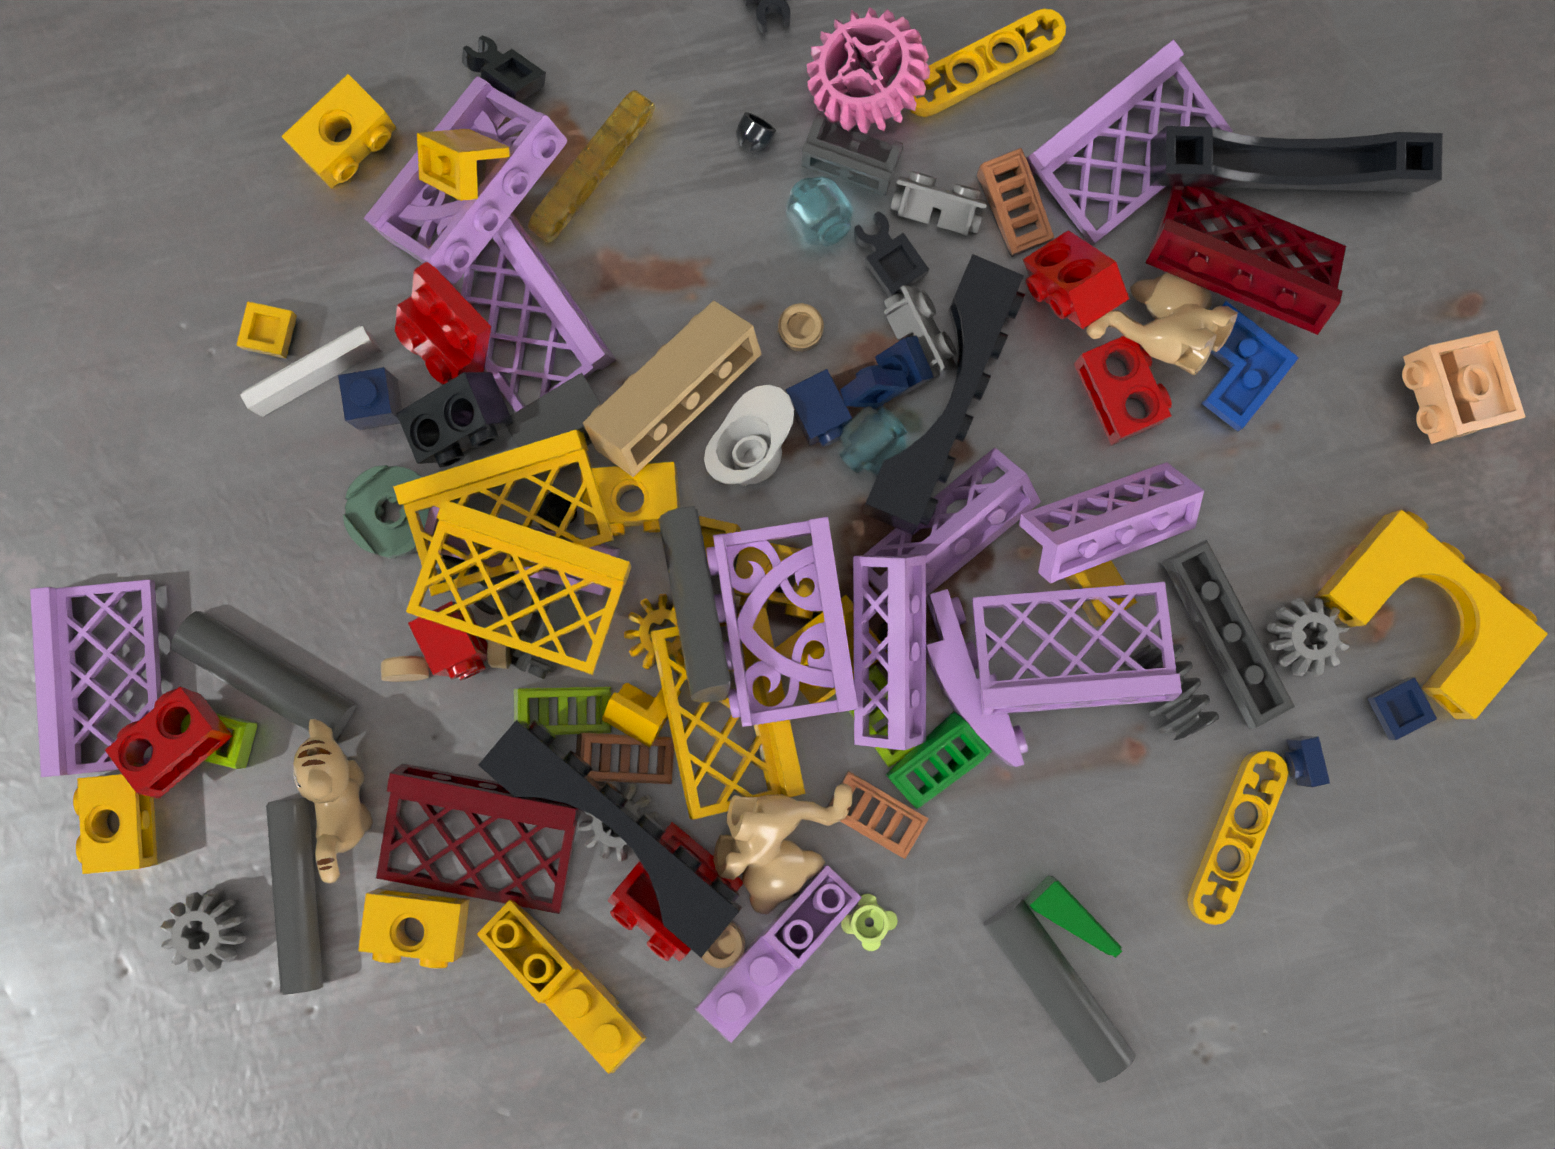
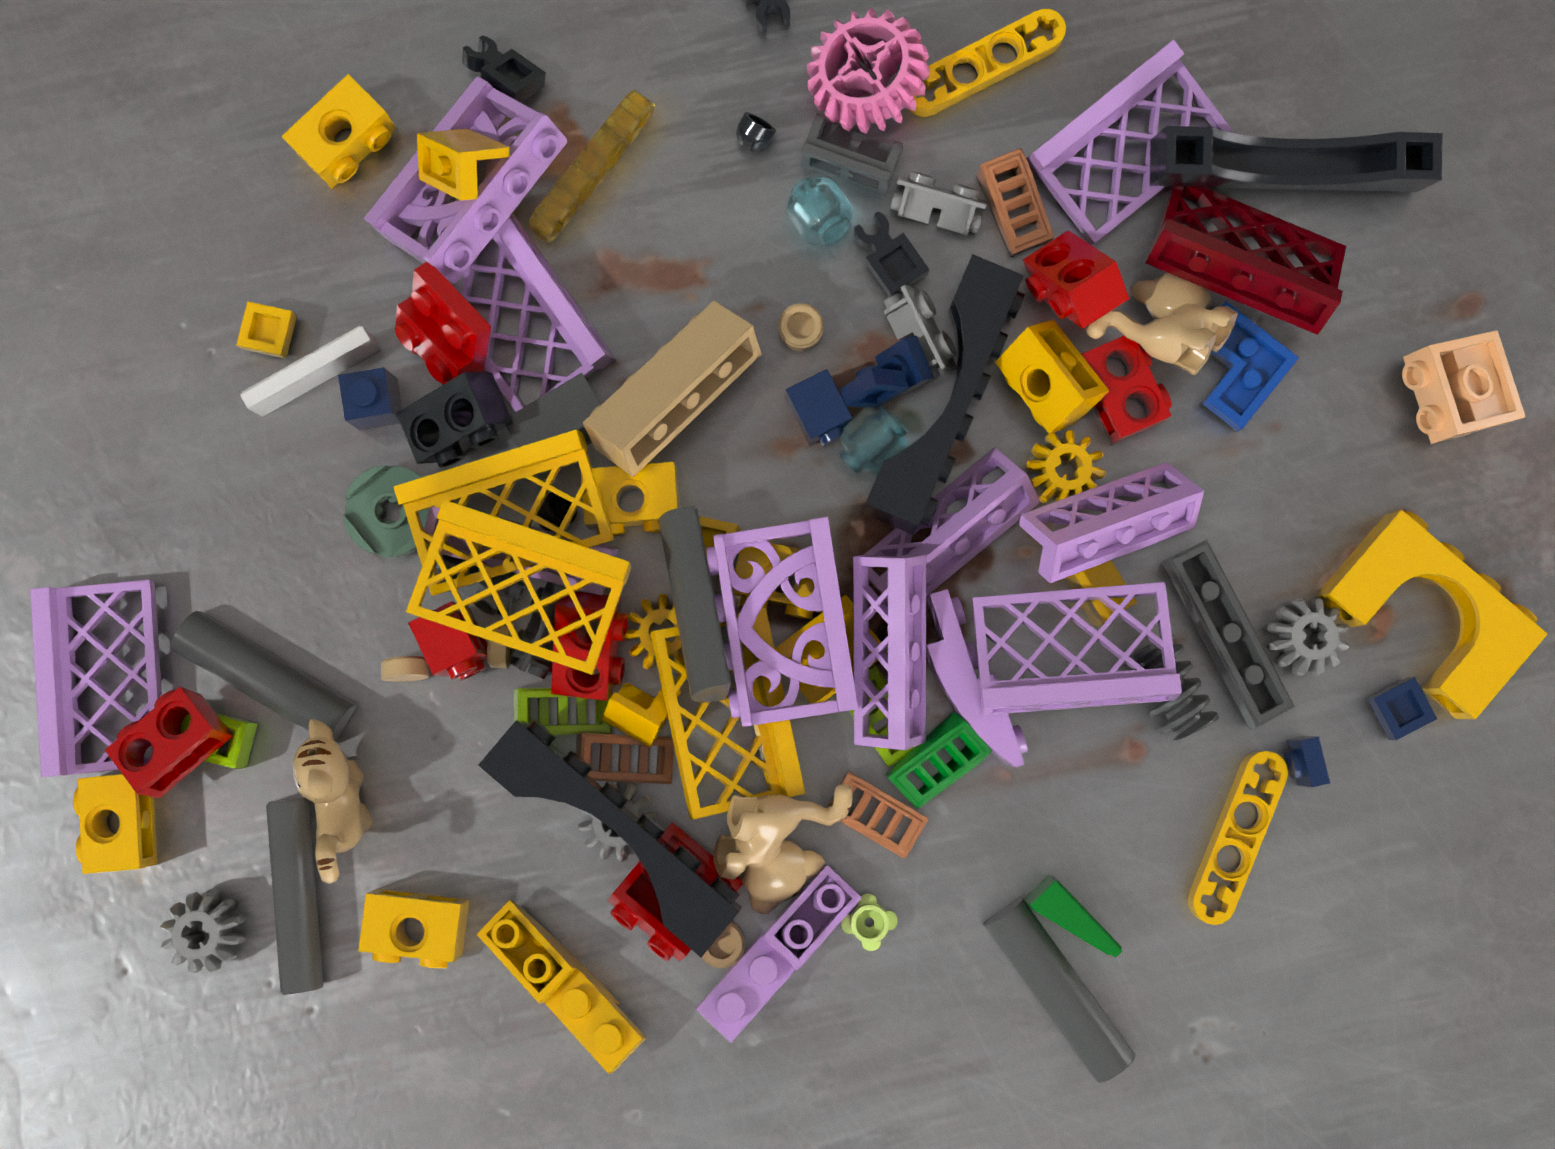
(474, 798): dark red fence -> none
(577, 645): none -> red brick
(751, 437): white piece -> none
(1050, 458): none -> yellow gear
(1073, 383): none -> yellow brick

